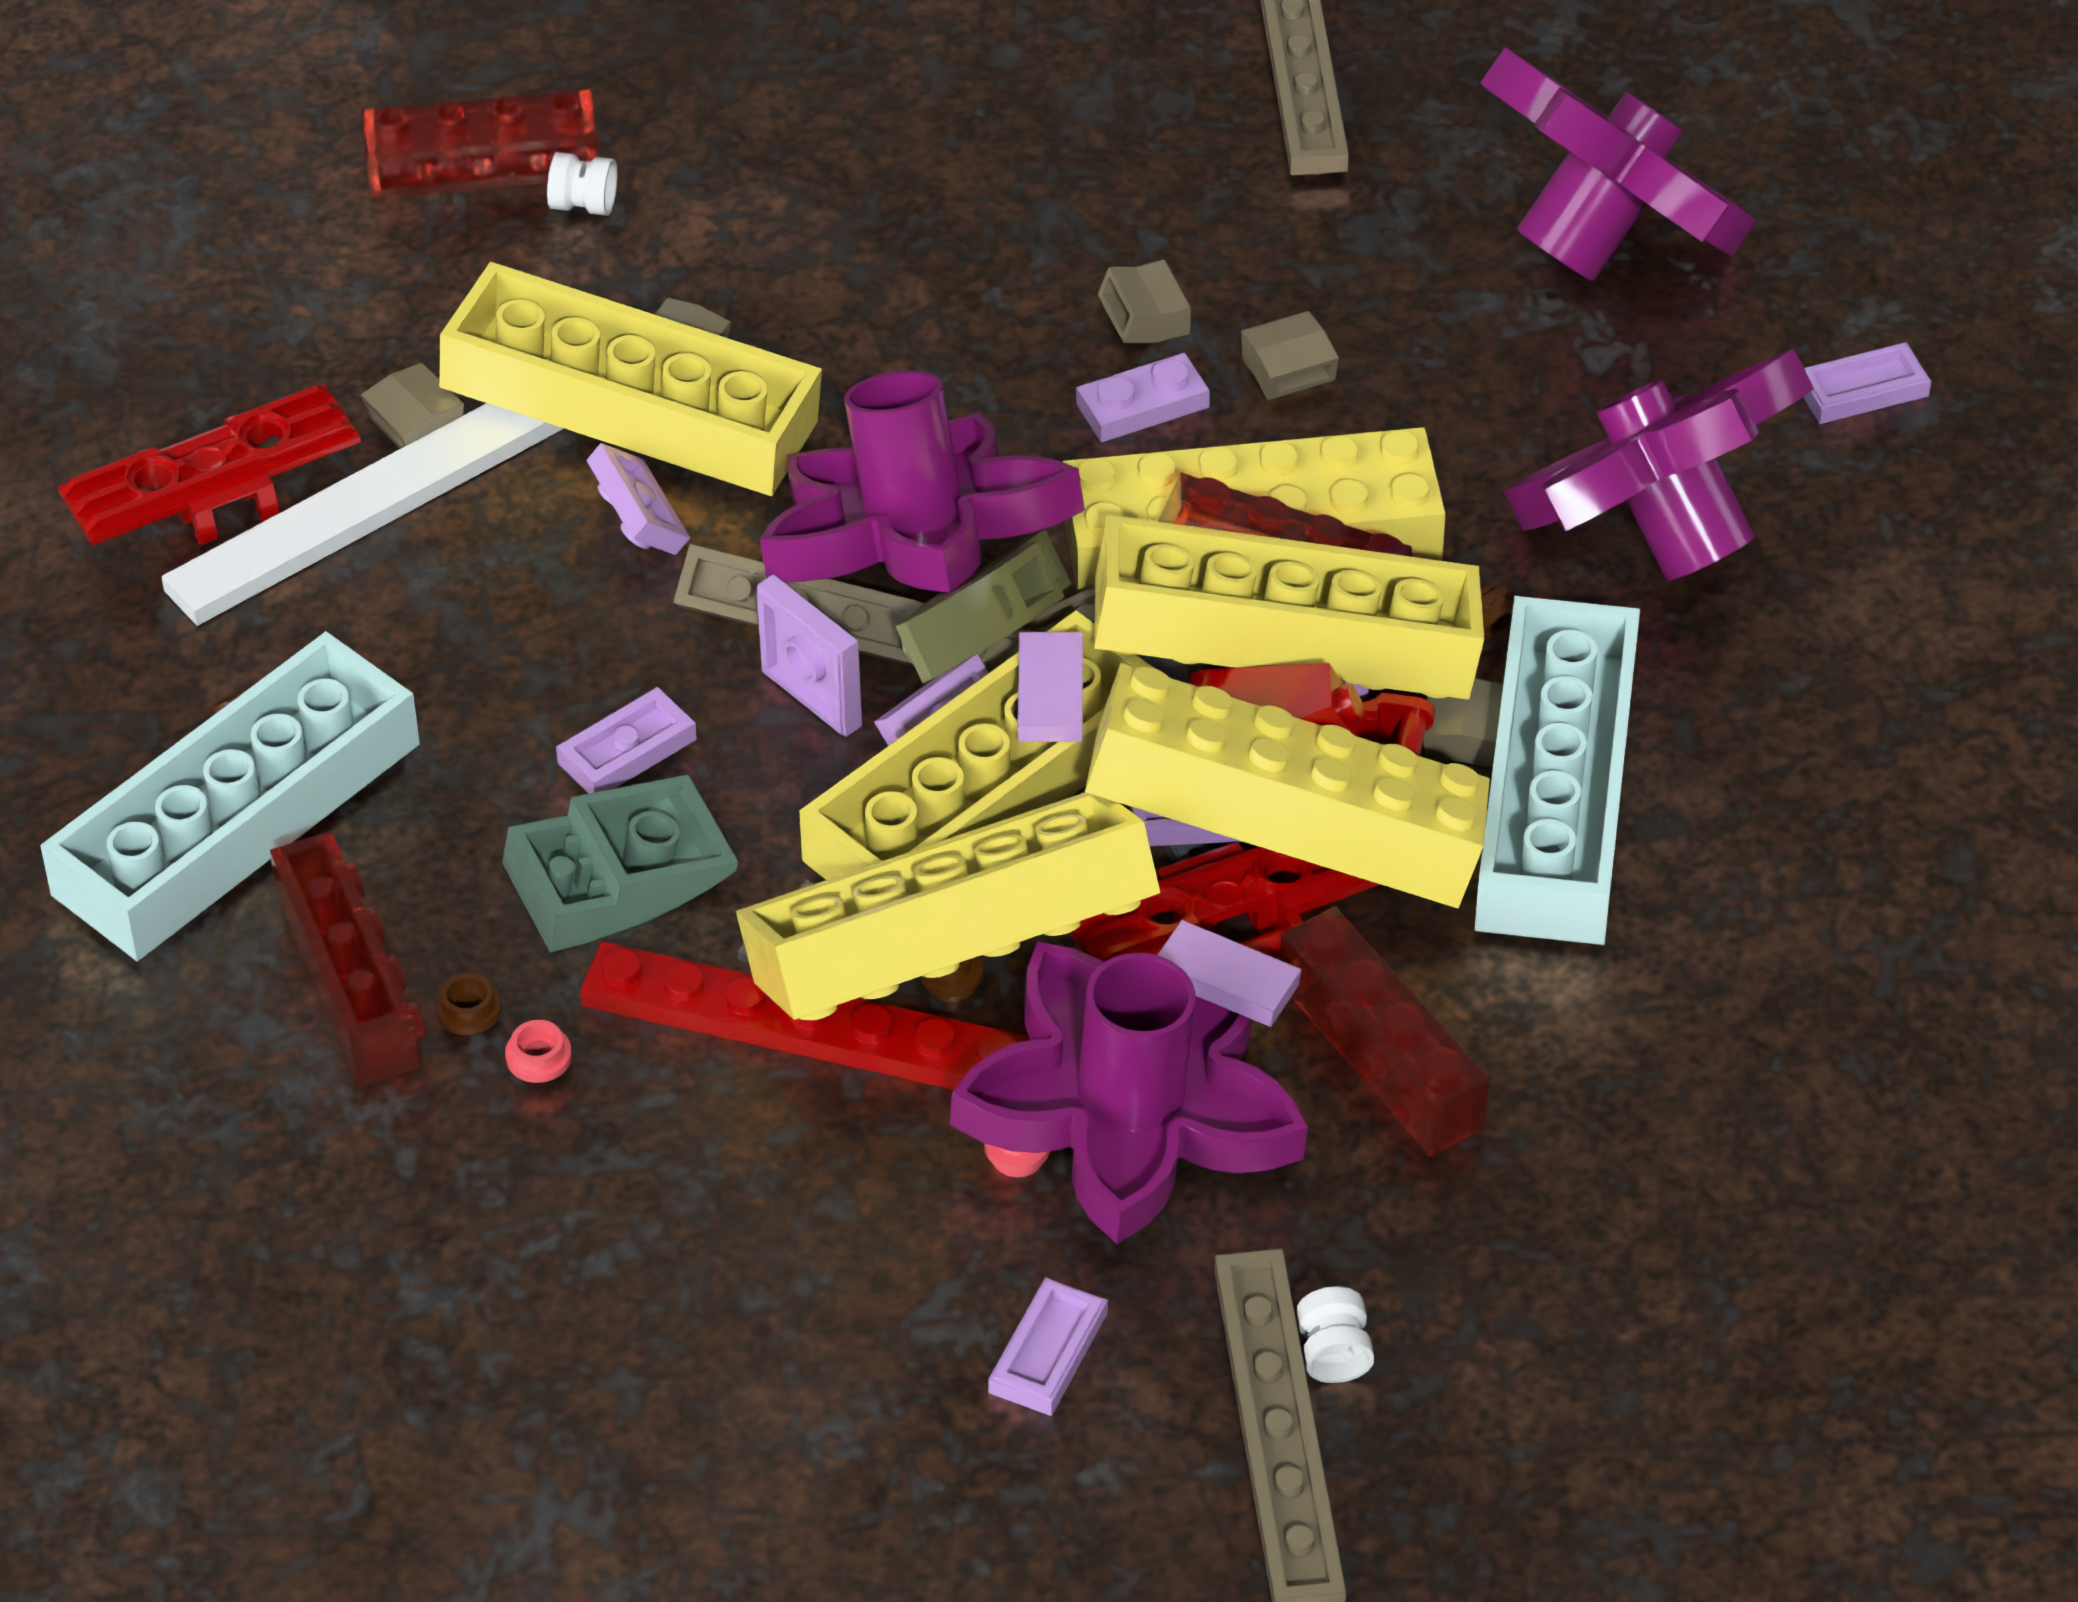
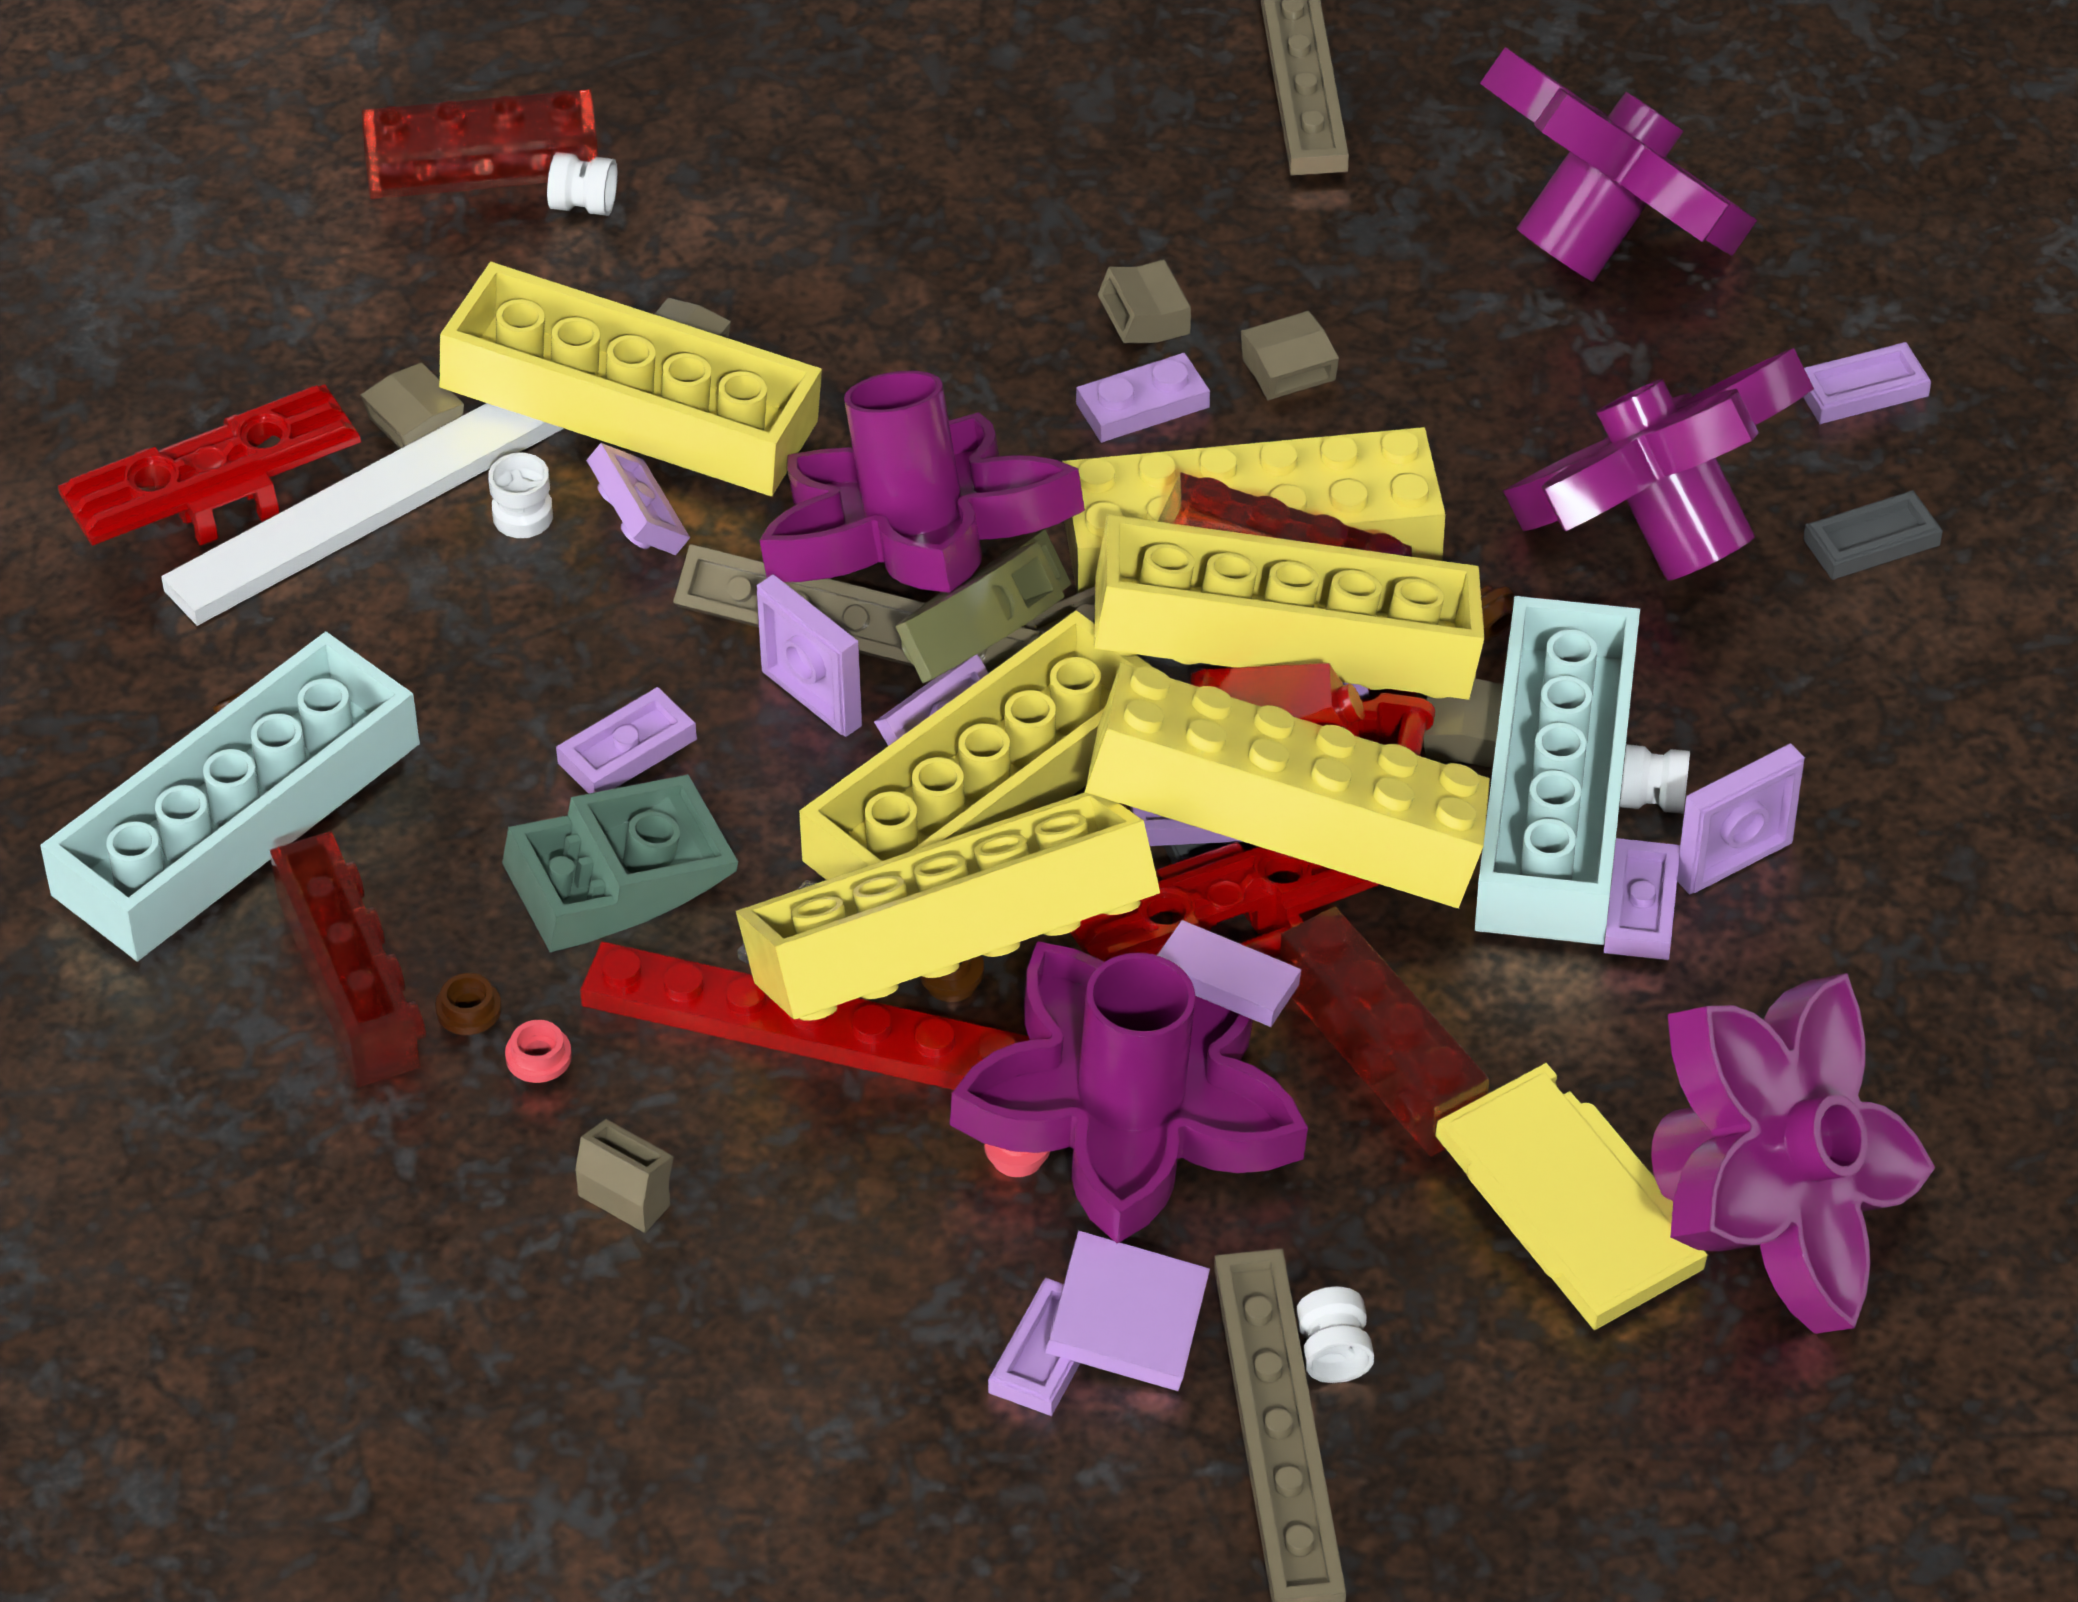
(520, 495): none -> white wheel
(623, 1175): none -> dark tan piece
(1050, 687): lavender tile -> none
(1128, 1311): none -> lavender tile
(1571, 1194): none -> light yellow piece
(1642, 899): none -> lavender plate
(1654, 779): none -> white wheel
(1740, 819): none -> lavender tile
(1784, 1145): none -> magenta plant
(1872, 534): none -> dark grey tile

